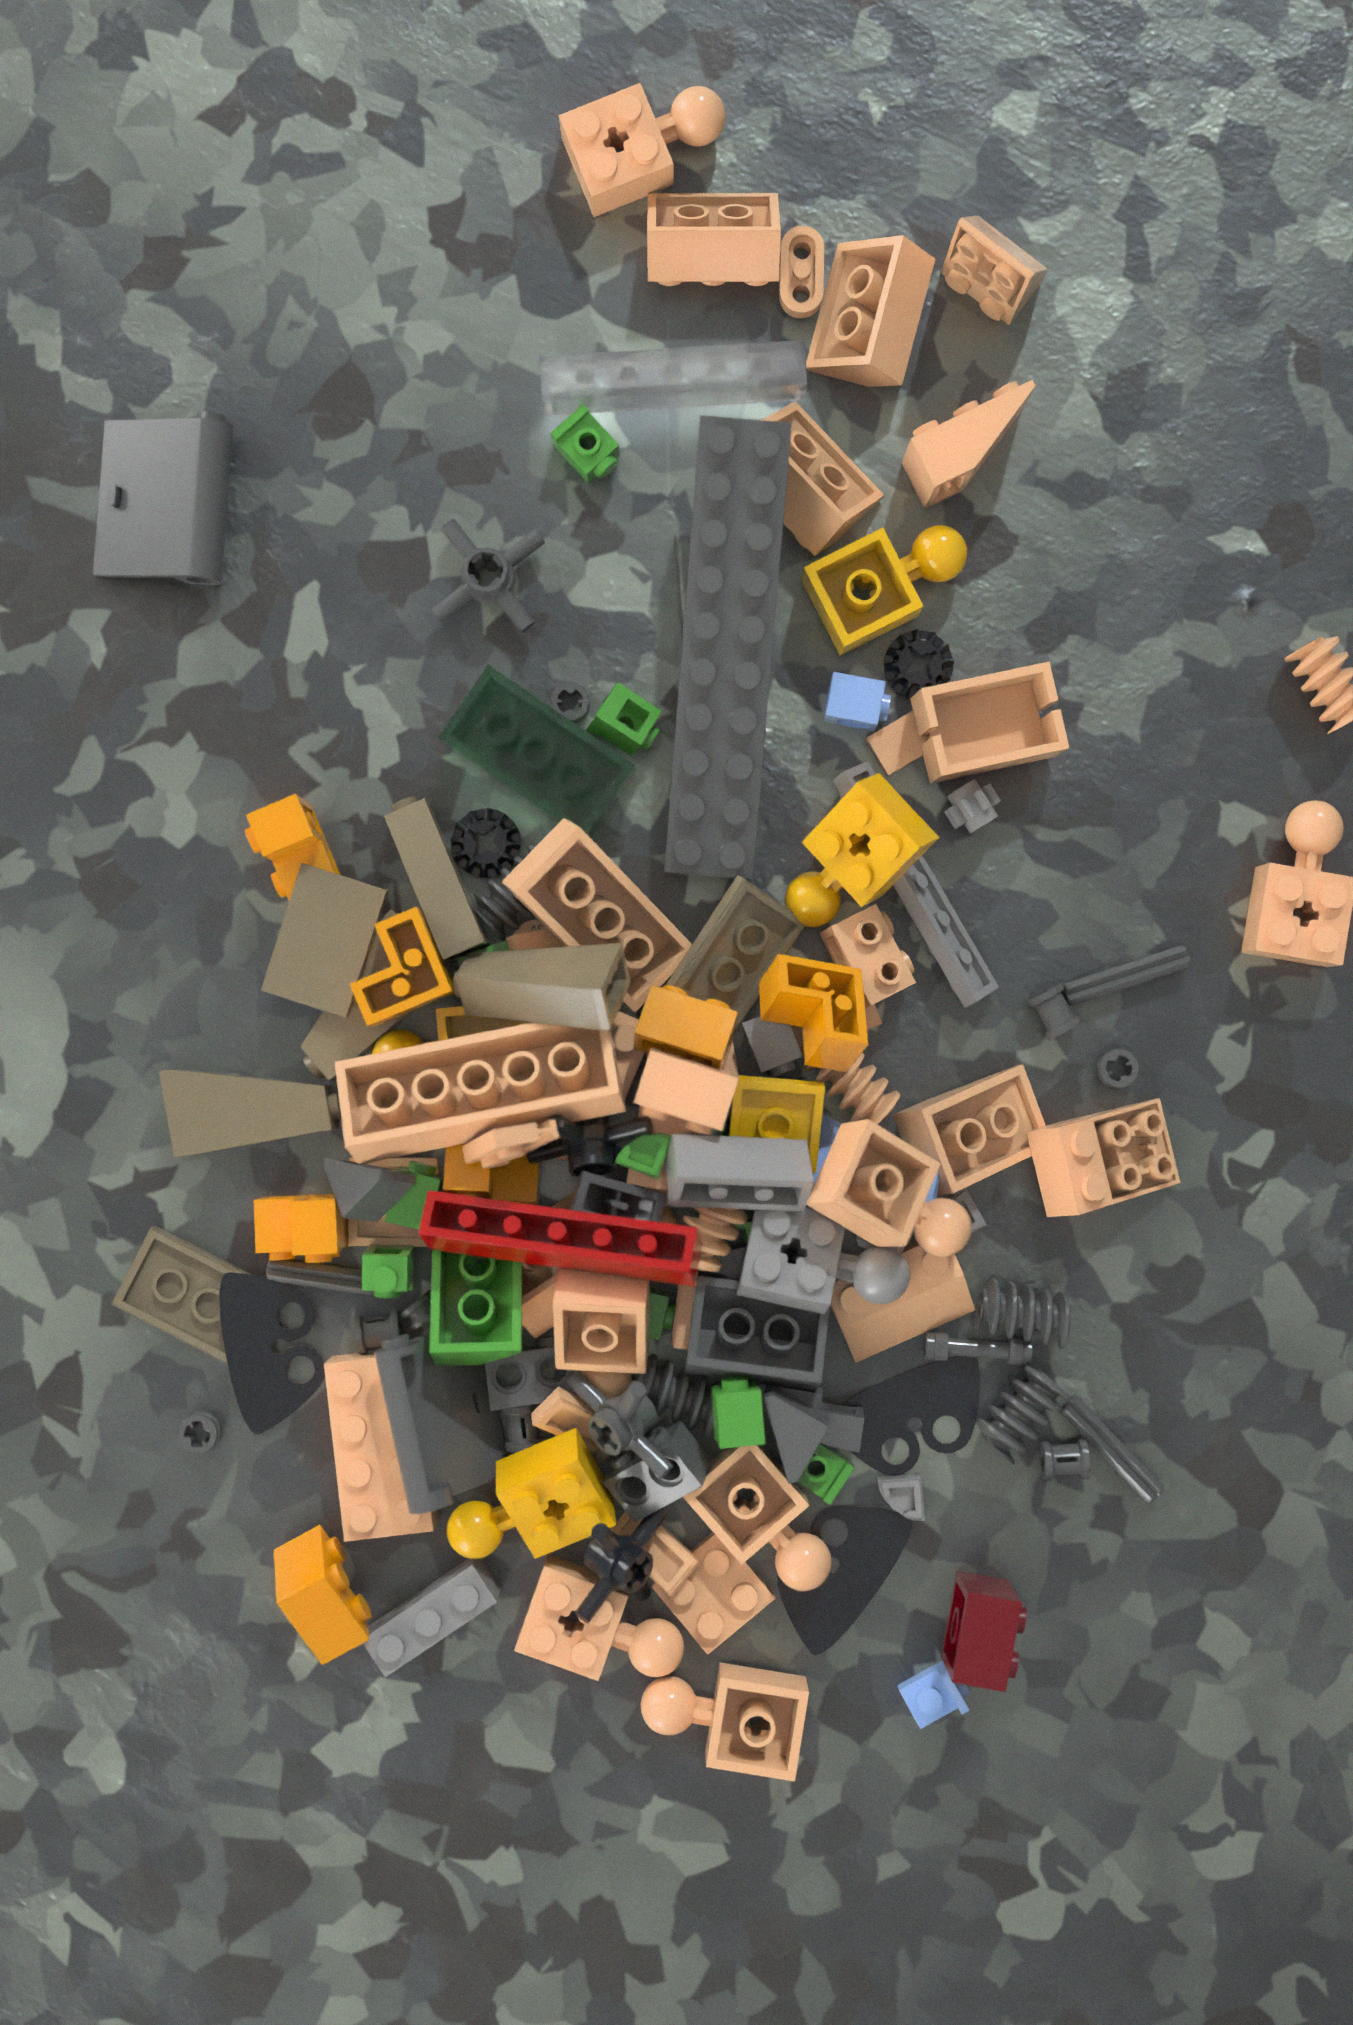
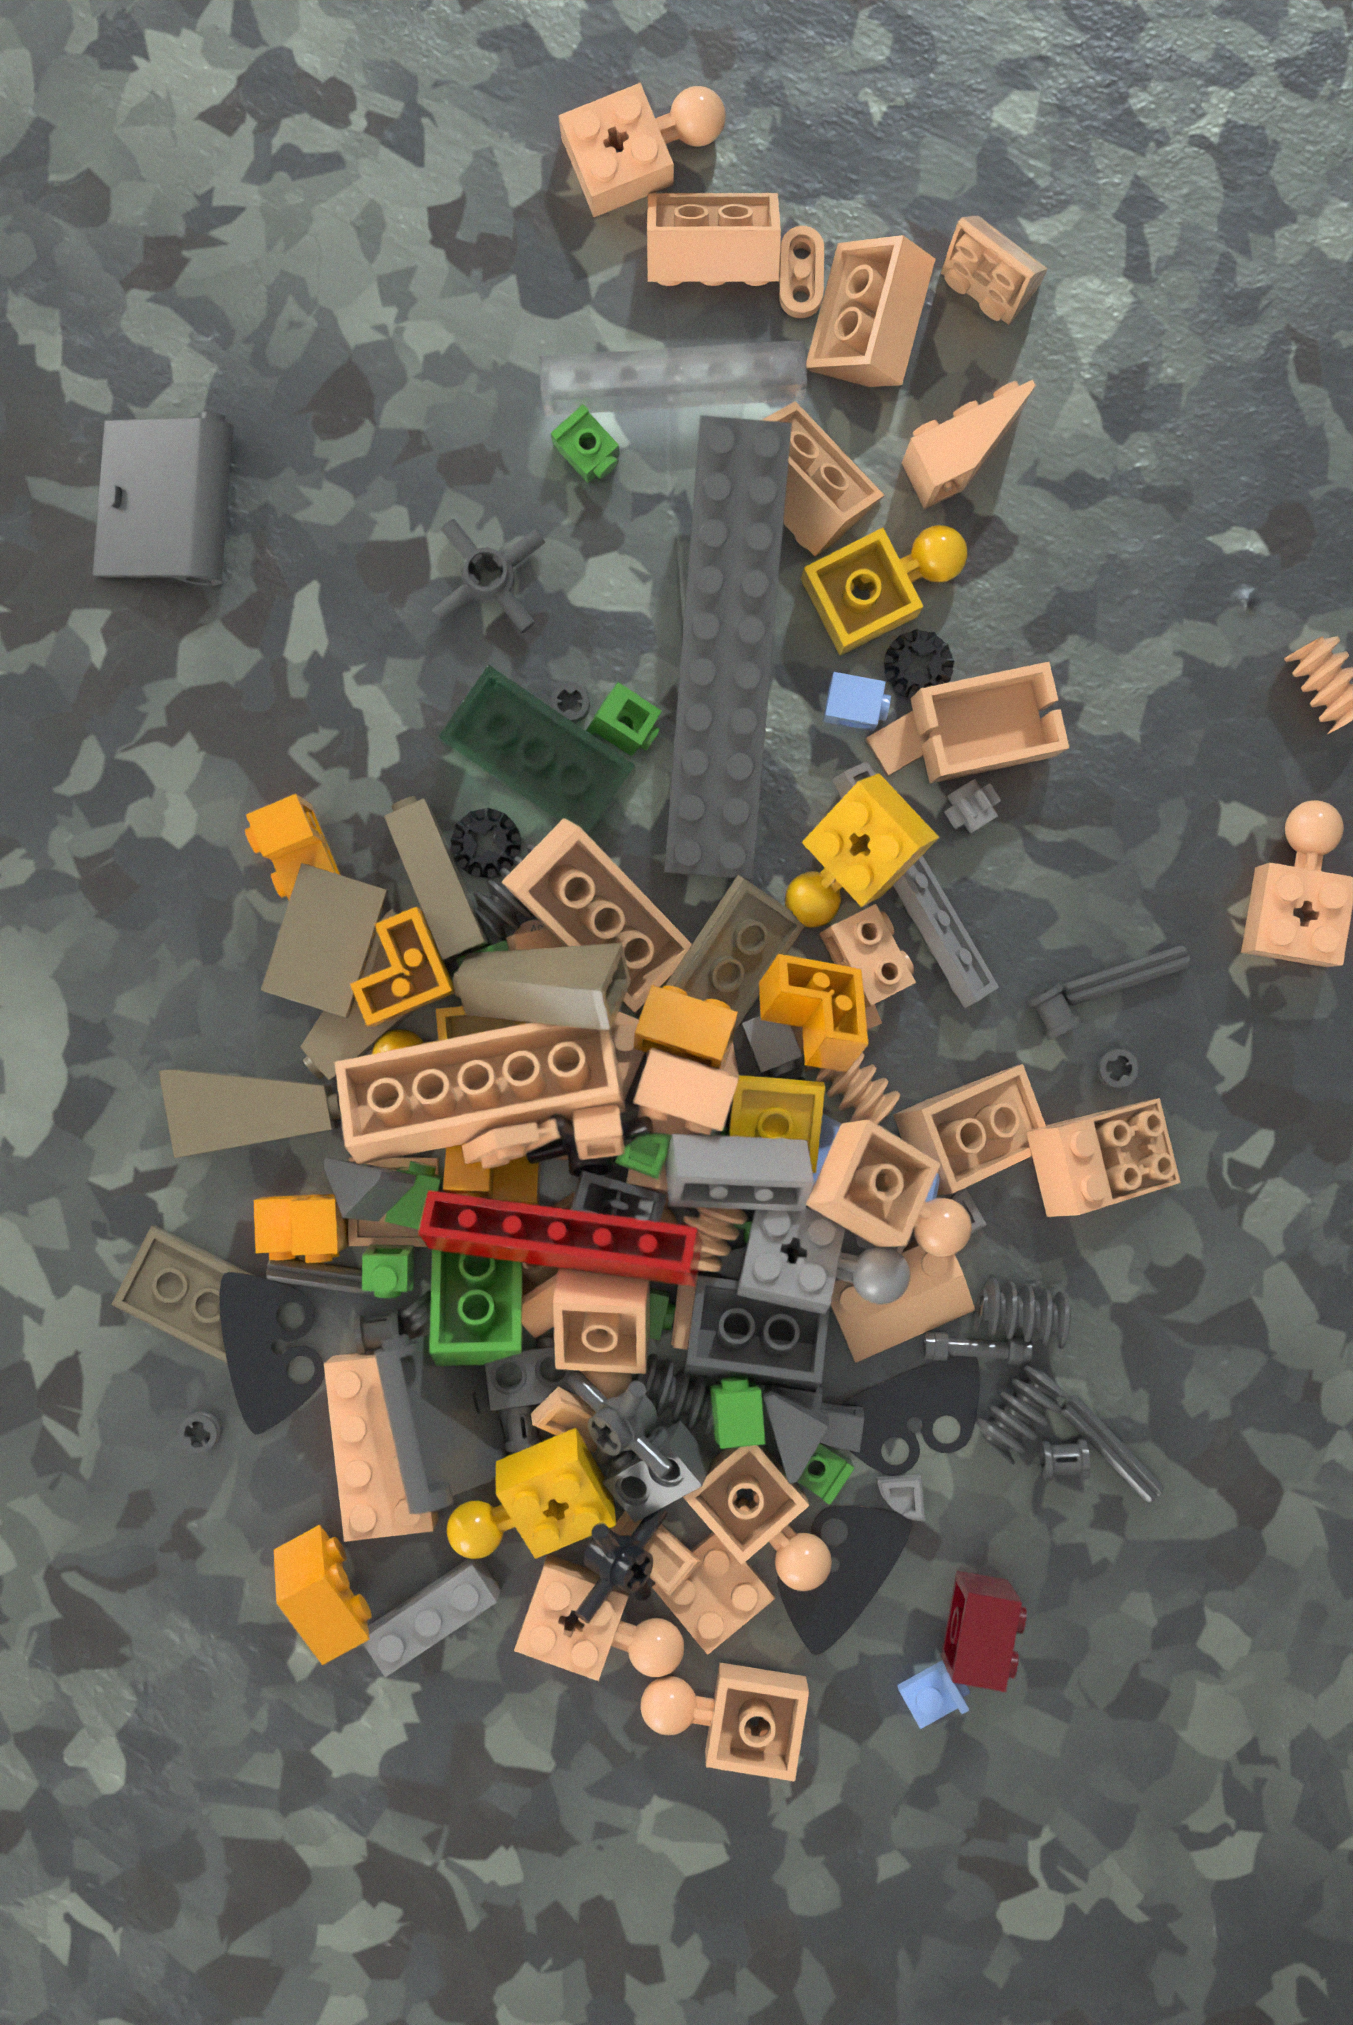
(598, 1132): none -> light nougat slope

